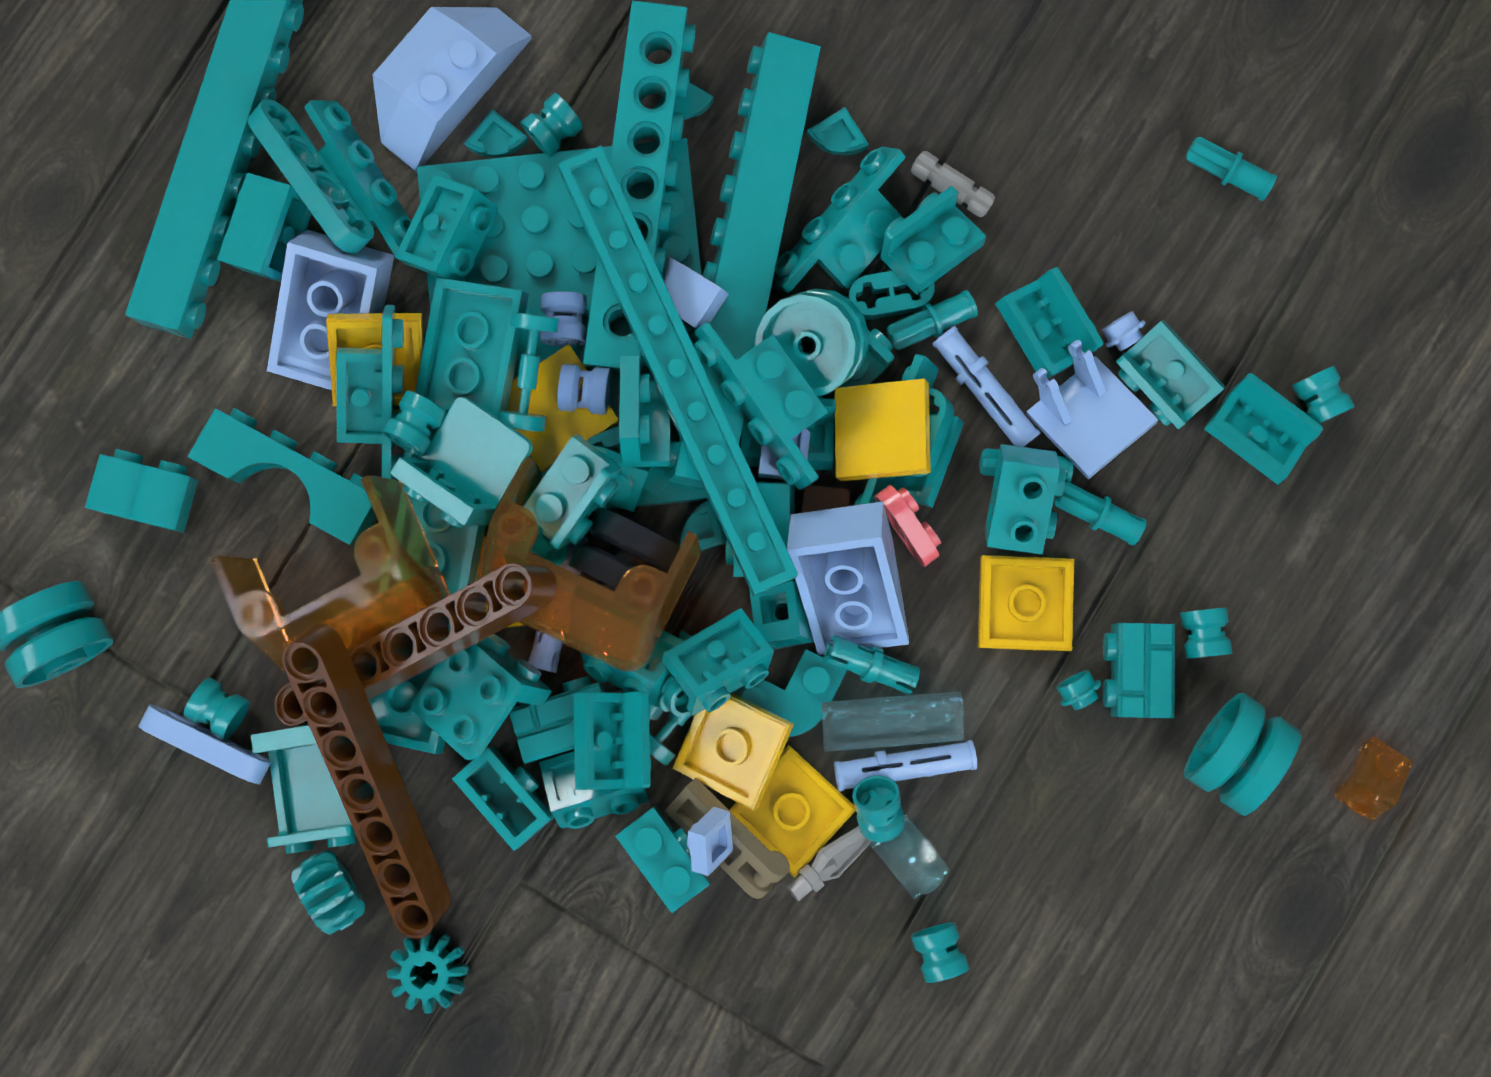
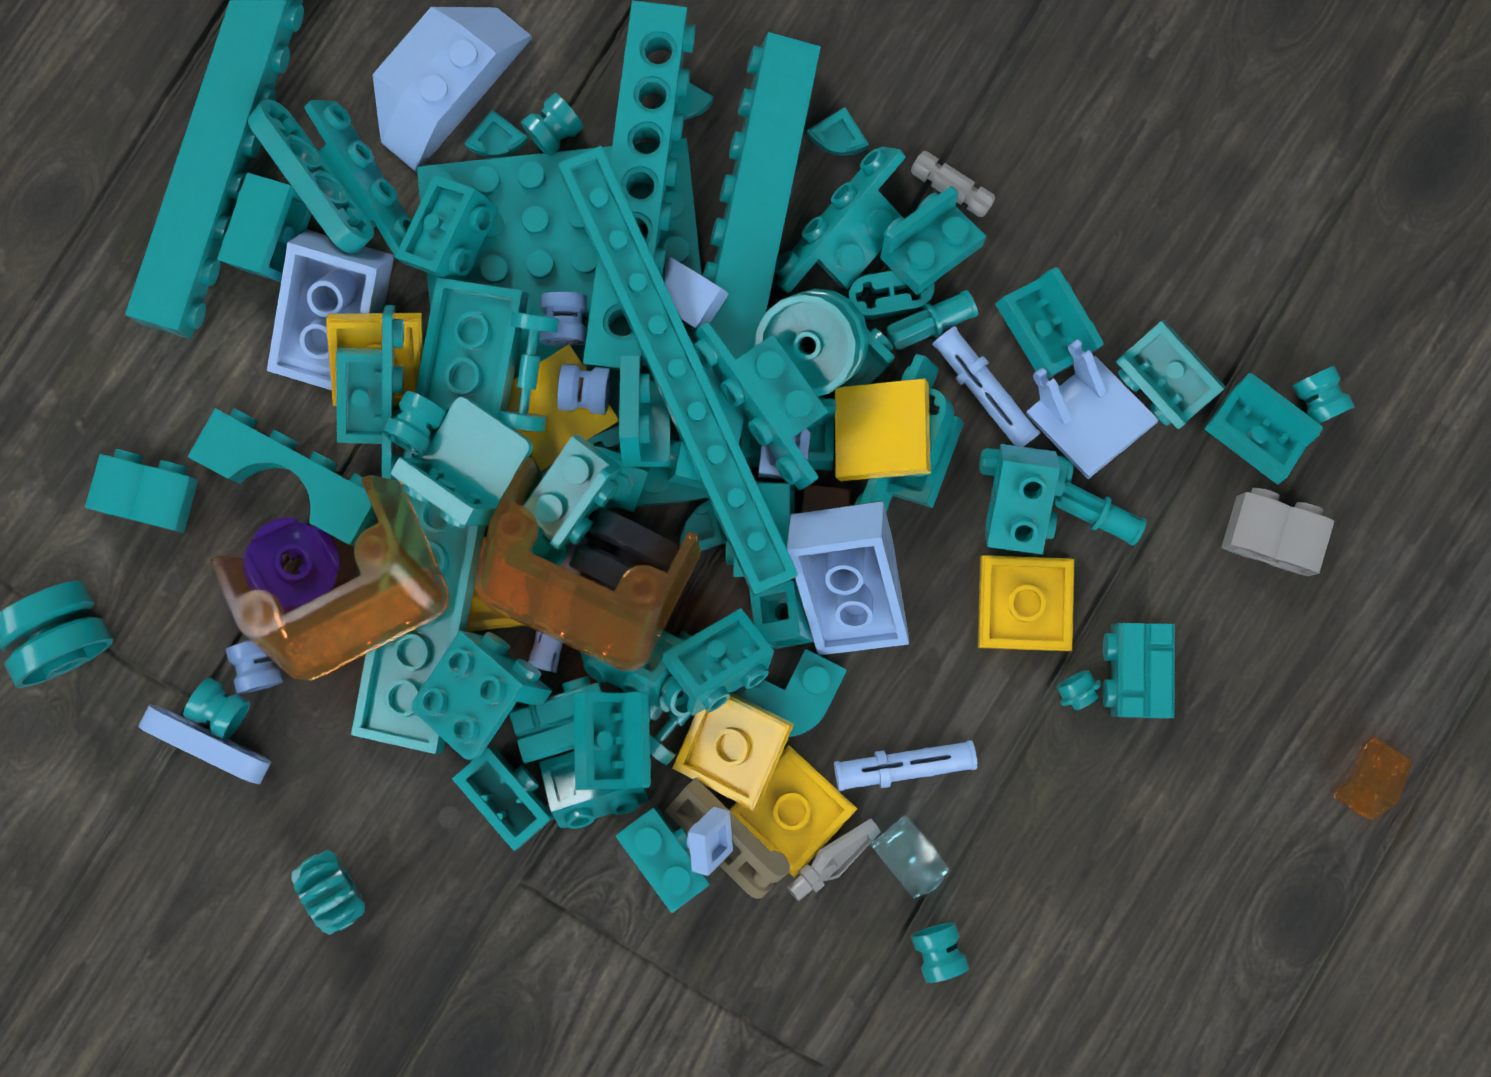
(253, 668): none -> medium blue wheel
(298, 540): none -> dark purple plate
(303, 792): teal panel -> none
(367, 779): reddish brown beam -> none
(431, 634): reddish brown beam -> none
(438, 987): teal gear -> none
(871, 664): teal pin -> none
(878, 808): teal wheel -> none
(892, 721): clear light blue plate -> none
(916, 536): coral plate -> none
(1123, 331): light blue plate -> none
(1206, 633): teal wheel -> none
(1230, 168): teal axle -> none
(1242, 754): teal wheel -> none
(1277, 532): none -> light grey brick

